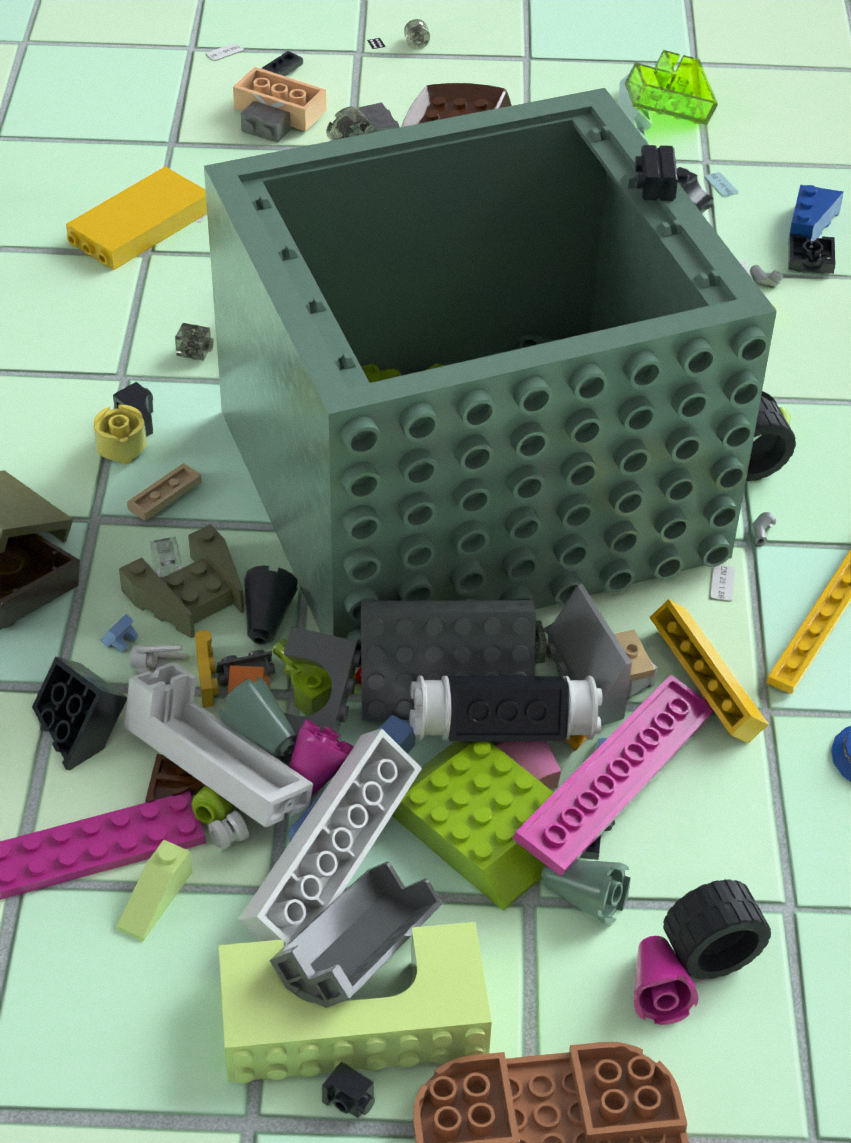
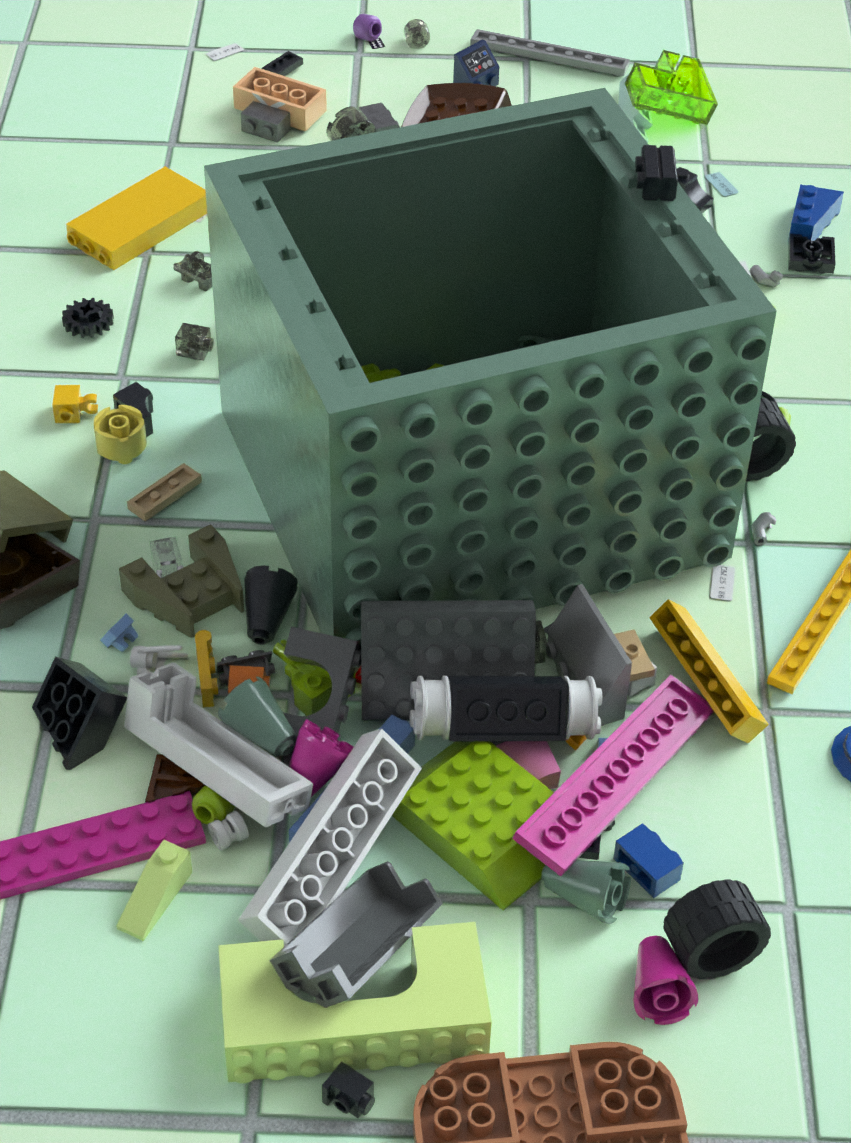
(69, 403): none -> yellow brick
(87, 317): none -> black gear
(195, 268): none -> clear smoke hips
(367, 27): none -> medium lavender head
(476, 65): none -> dark blue slope
(553, 53): none -> light grey plate
(648, 860): none -> blue brick

